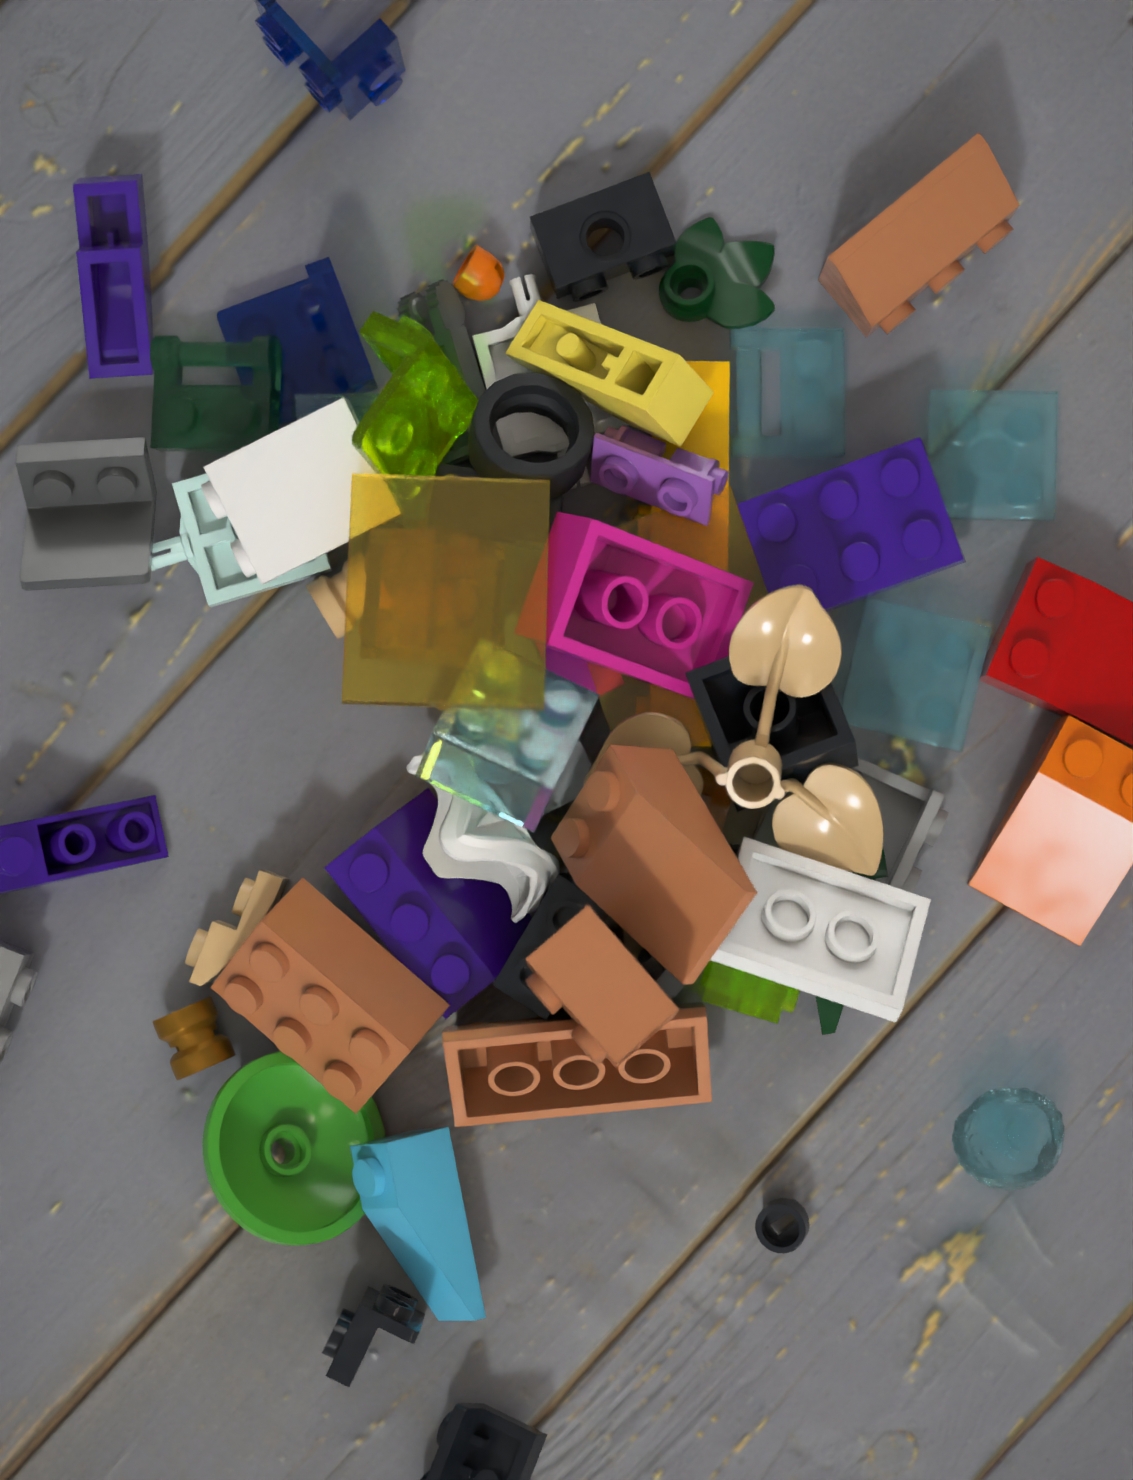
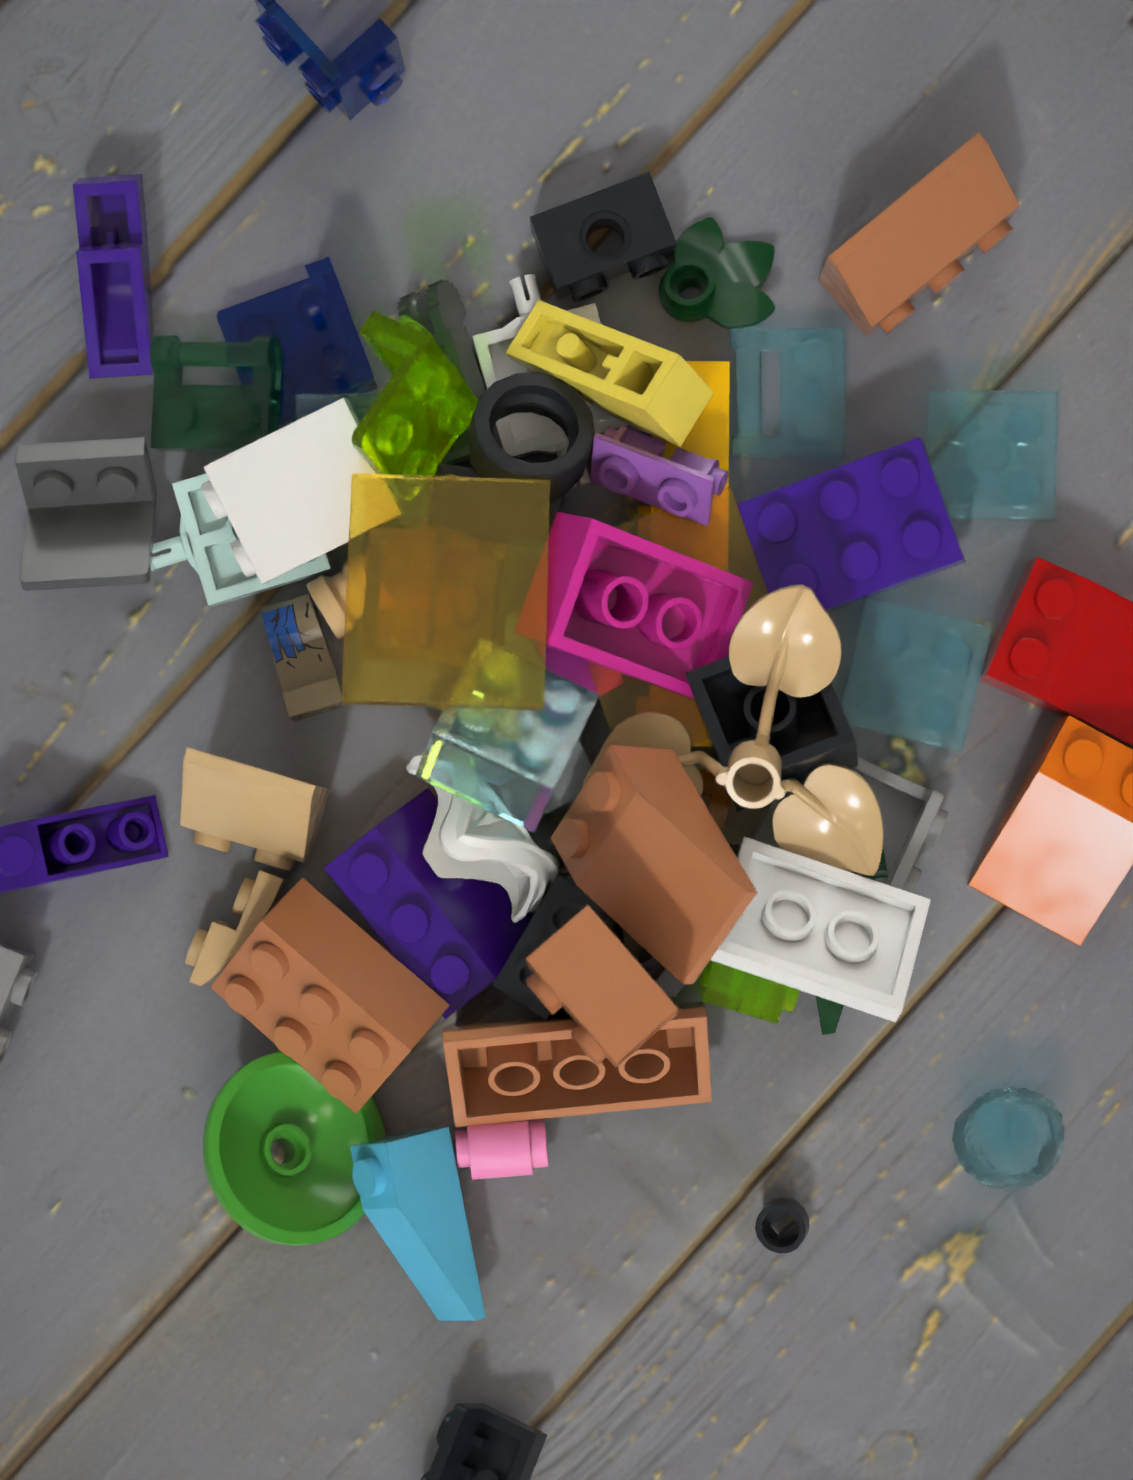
(194, 1038): pearl gold wheel -> none
(250, 807): none -> tan slope
(302, 658): none -> dark tan leg
(353, 1332): black bracket -> none
(479, 275): orange hinge -> none
(502, 1148): none -> bright pink brick

